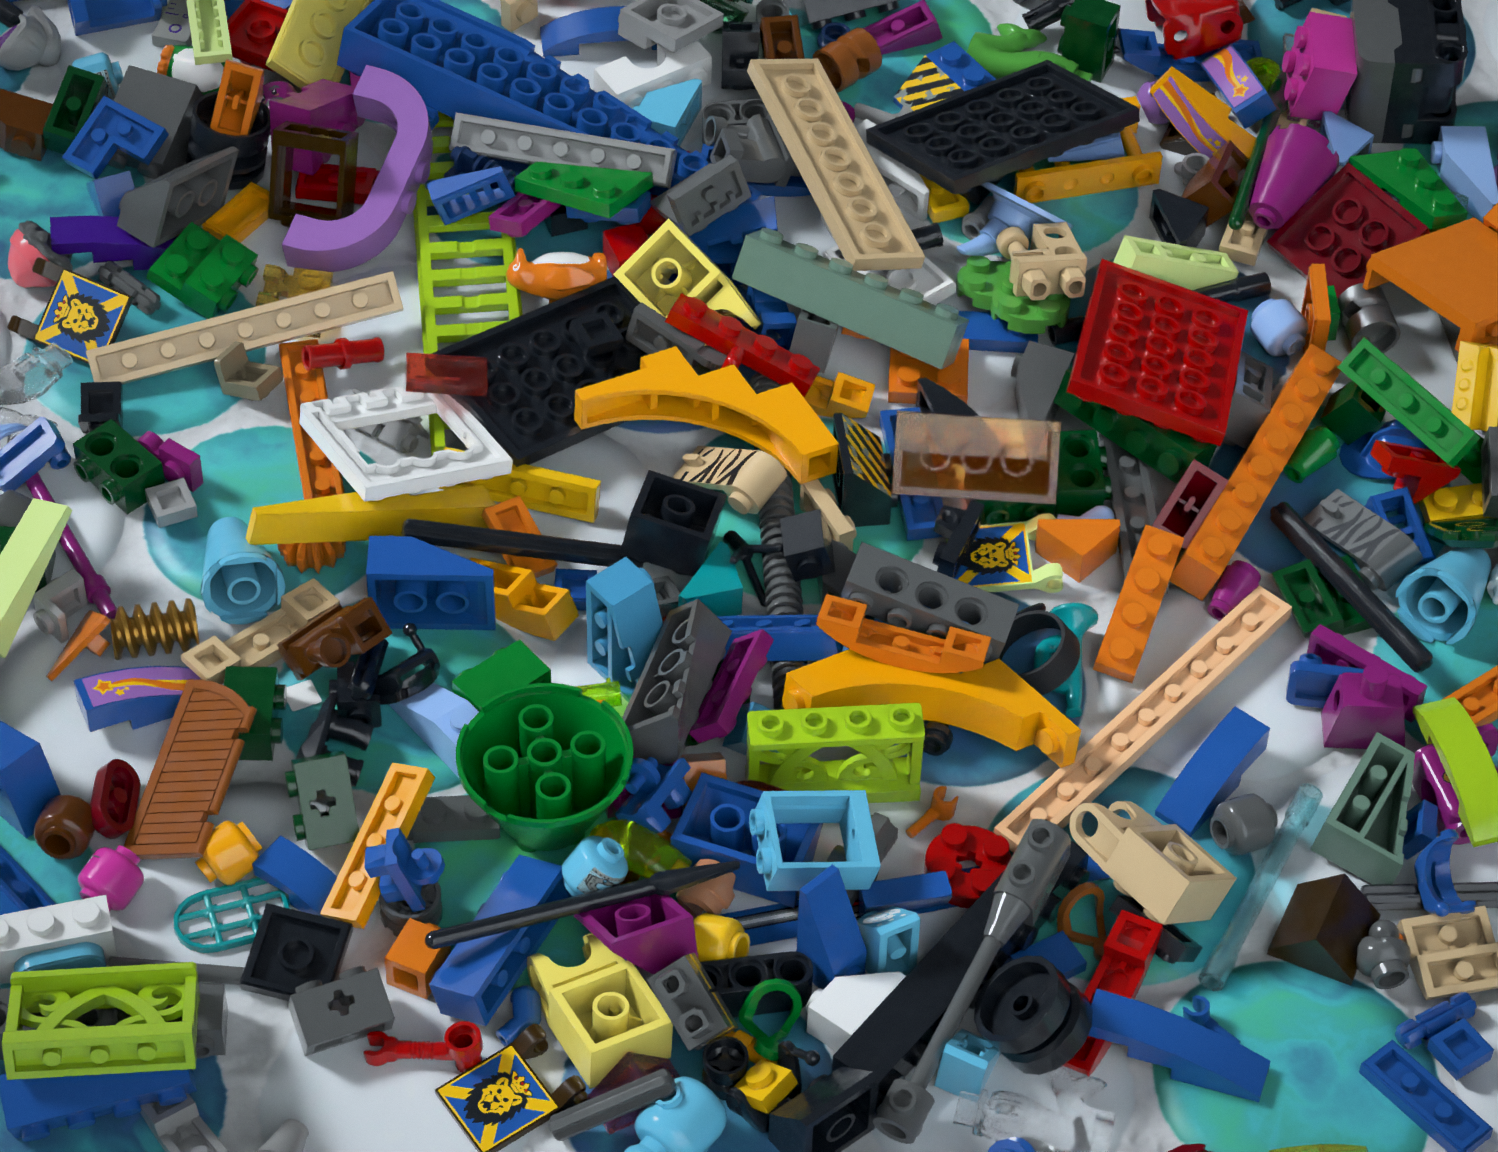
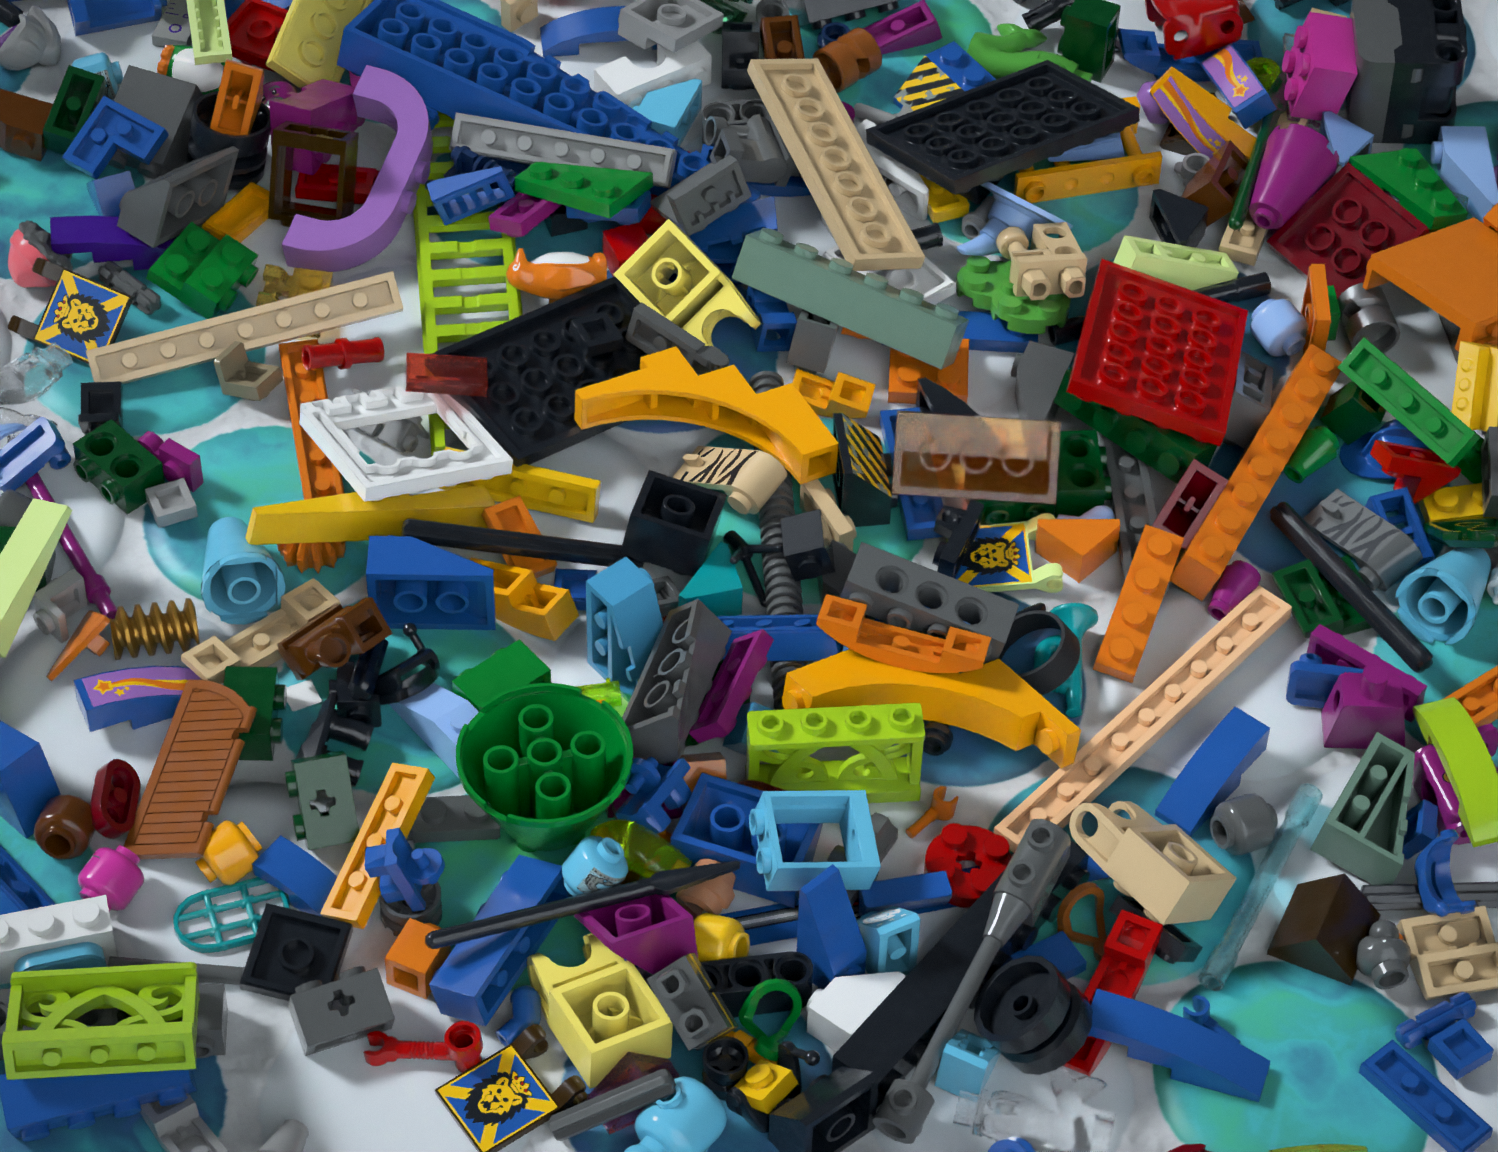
(741, 344): red plate -> none

